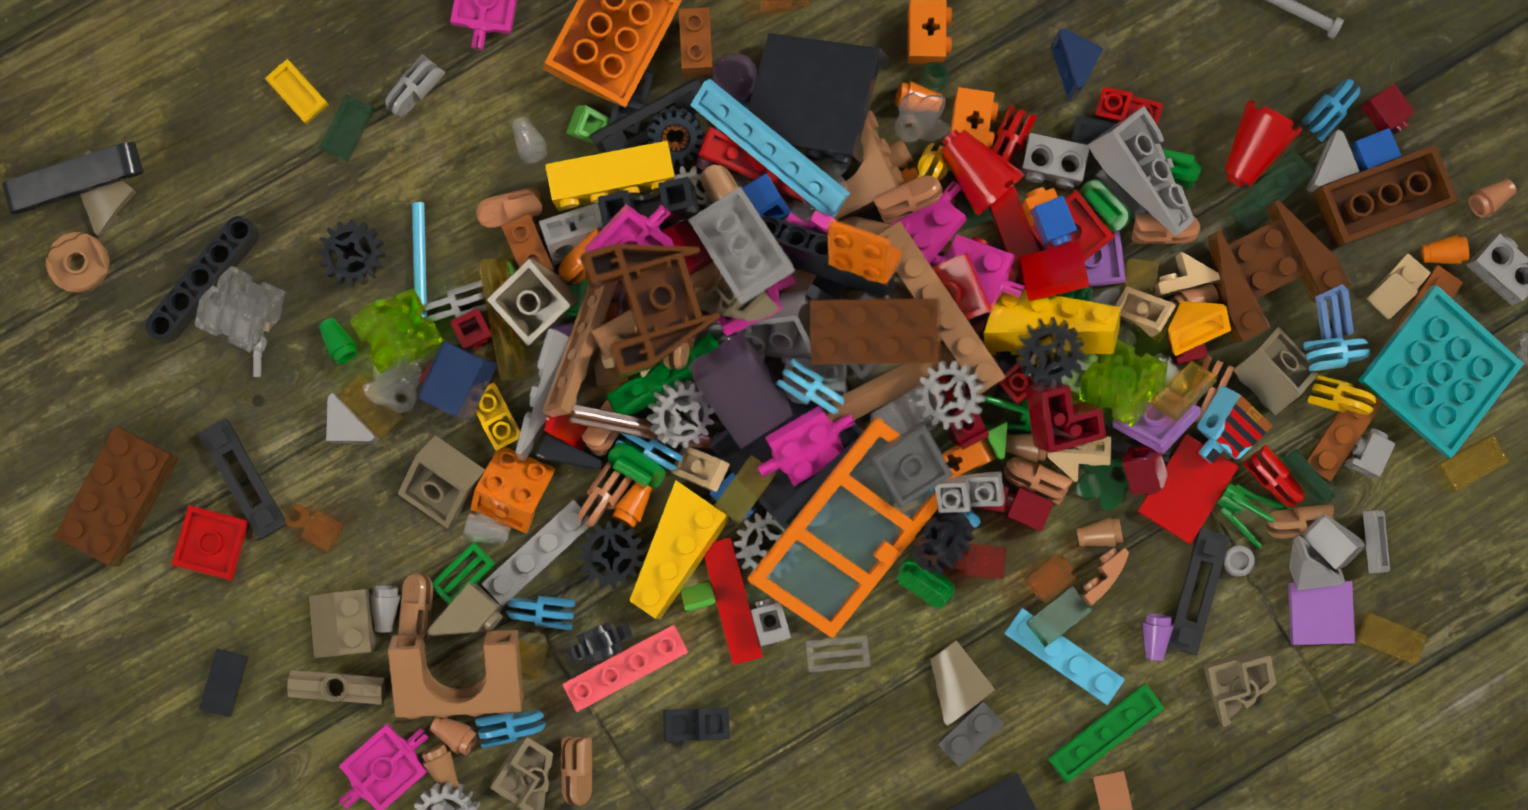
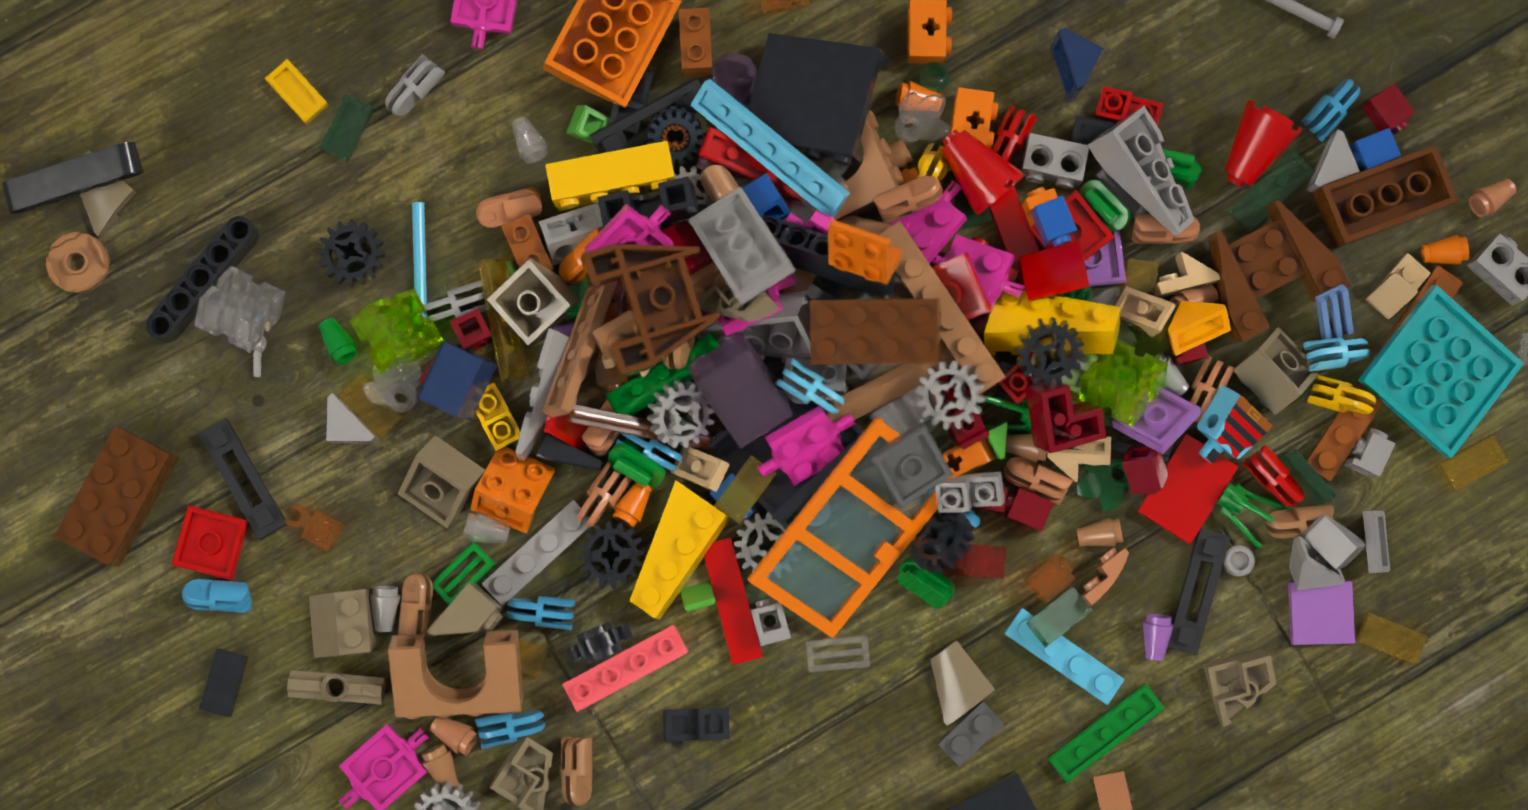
(217, 596): none -> dark azure arm
(1184, 391): clear yellow tile -> none

